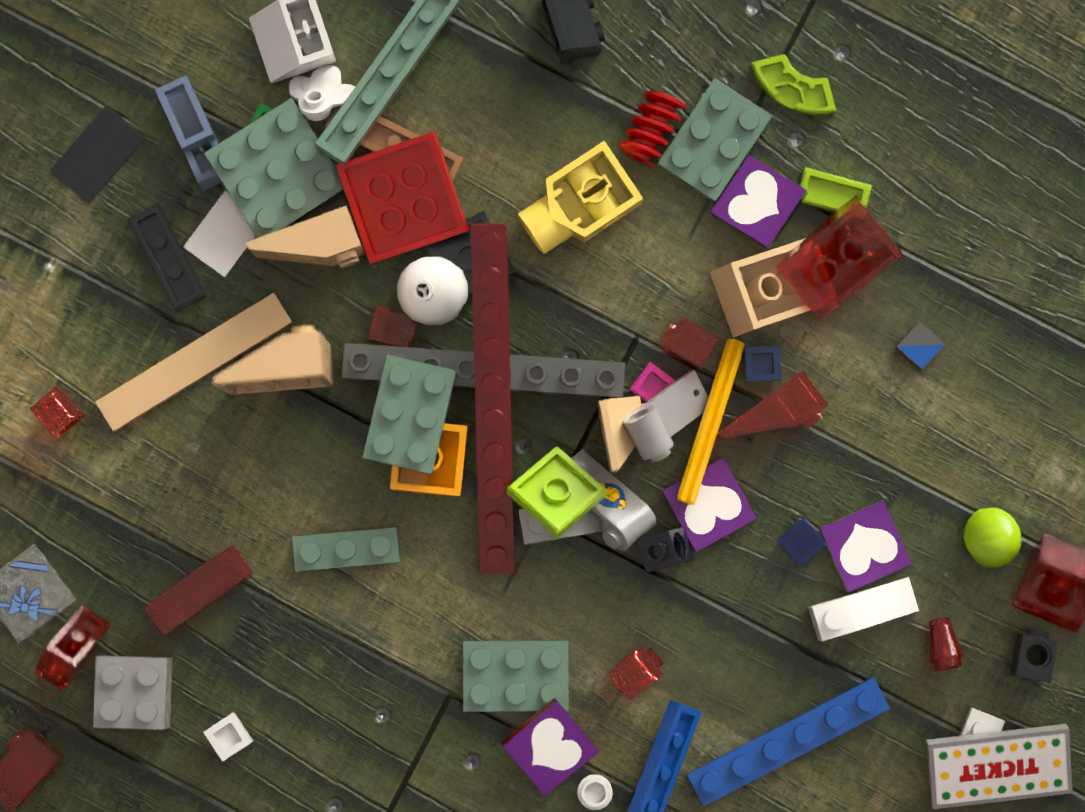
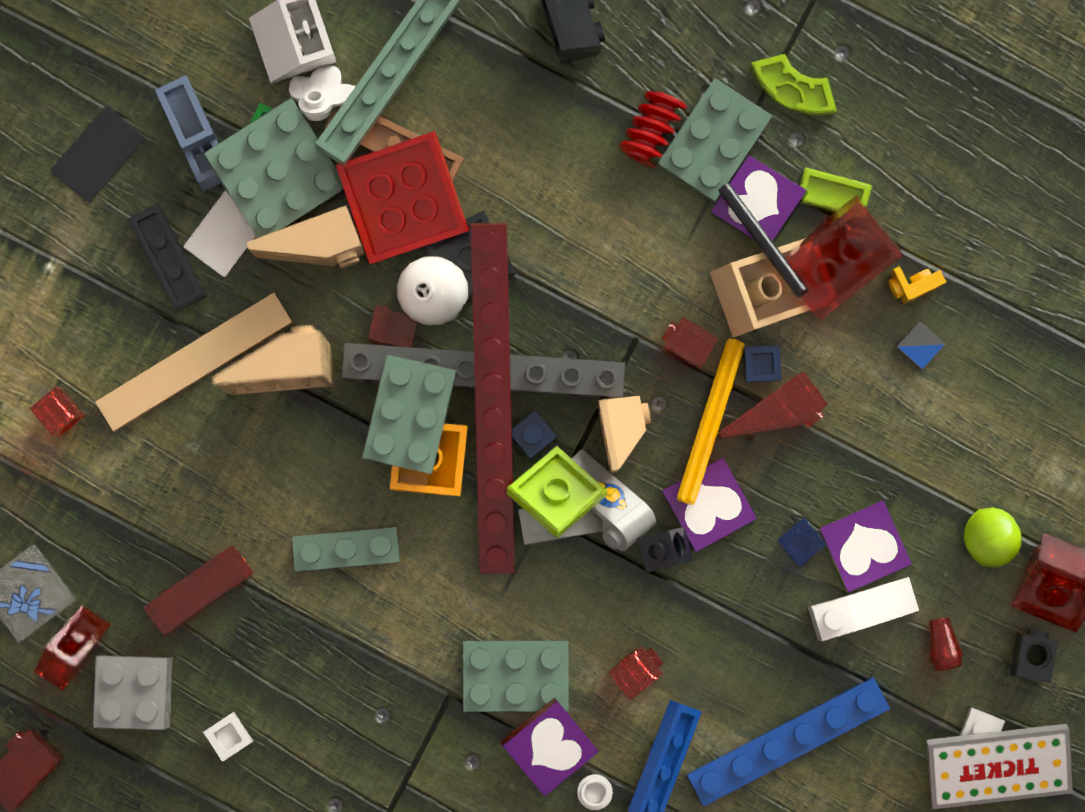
(533, 434): none -> dark blue plate
(581, 200): light yellow brick -> none
(650, 383): dark pink tile -> none
(666, 415): light grey door -> none
(763, 240): none -> black bar
(921, 284): none -> yellow bracket

